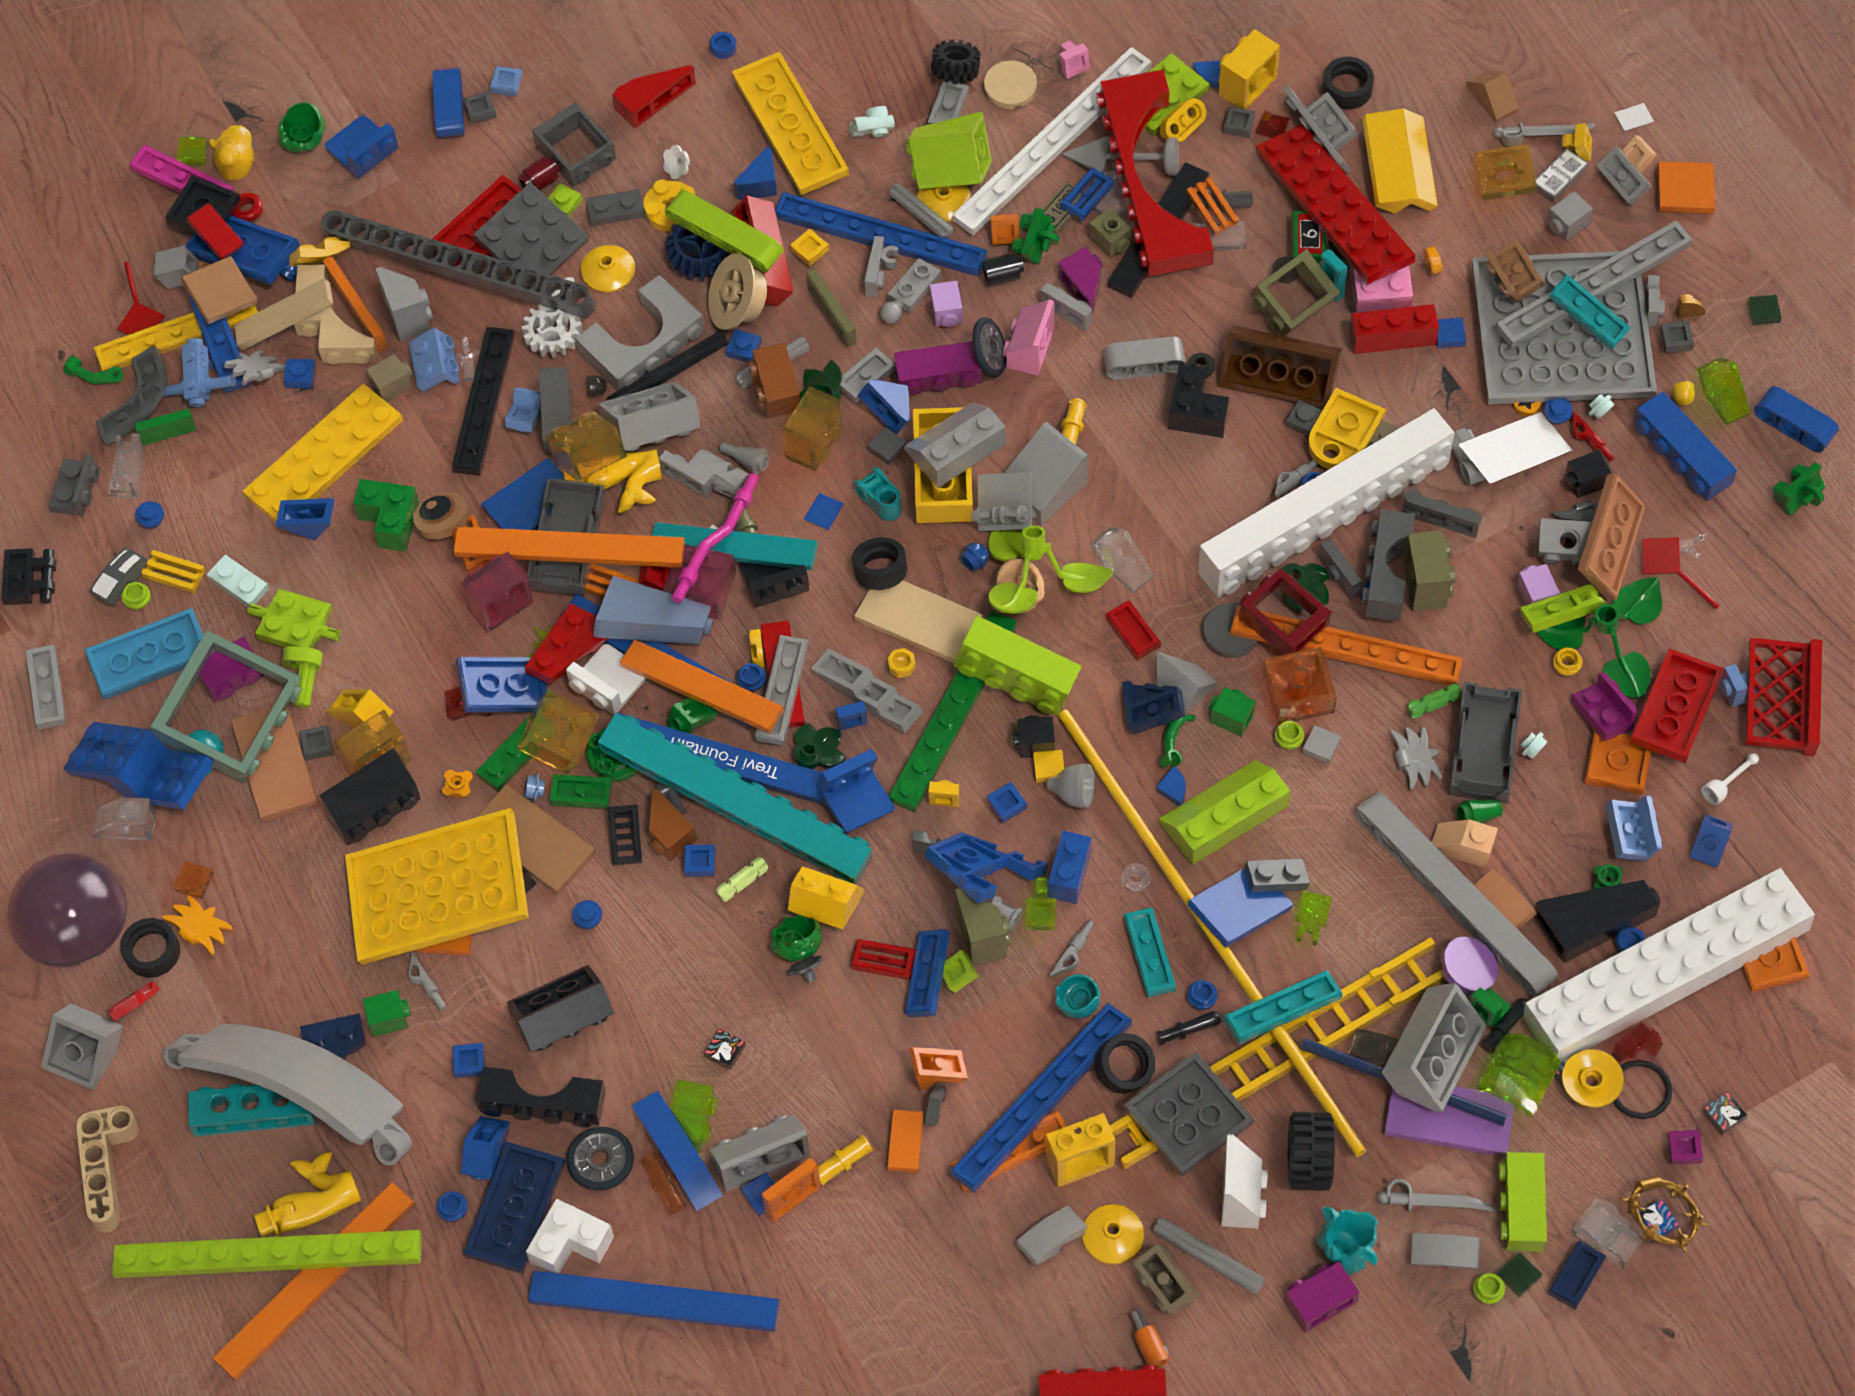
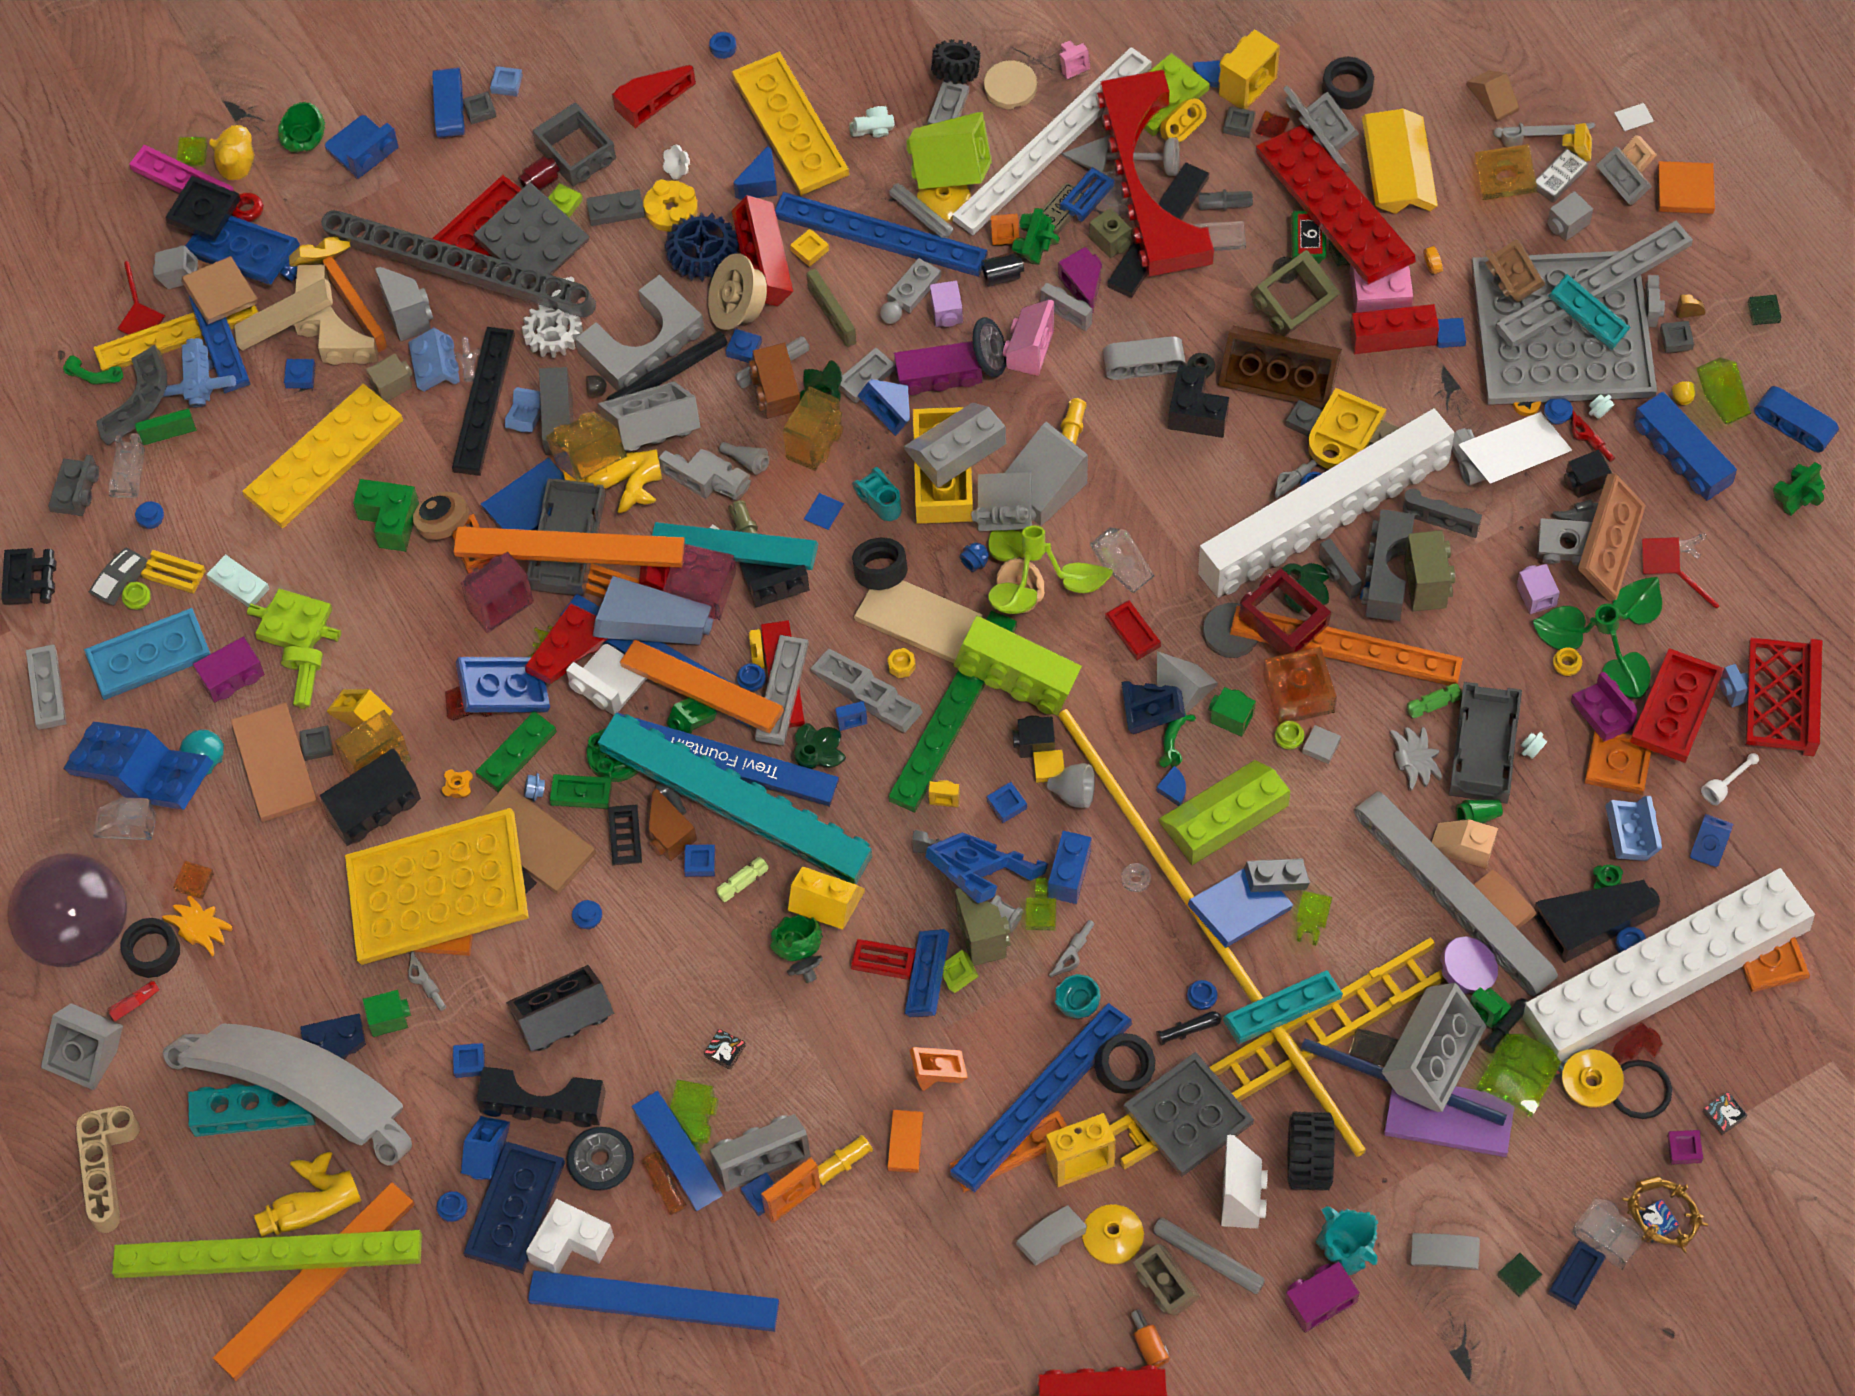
(184, 684): sand green window -> none
(215, 232): red tile -> none
(254, 367): light grey piece -> none
(305, 516): blue slope -> none
(558, 731): clear yellow brick -> none
(607, 277): yellow dish -> none
(689, 575): dark pink bar -> none
(724, 230): lime beam -> none
(854, 792): blue bracket -> none
(879, 255): light grey plate -> none
(887, 445): dark grey tile -> none
(934, 1104): dark grey tile -> none
(1149, 952): teal tile -> none
(1201, 188): orange tile -> none
(1335, 270): teal tile -> none
(1431, 1200): light grey sword -> none
(1489, 1288): lime plate -> none
(1523, 1202): lime brick -> none
(1561, 608): lime plate -> none

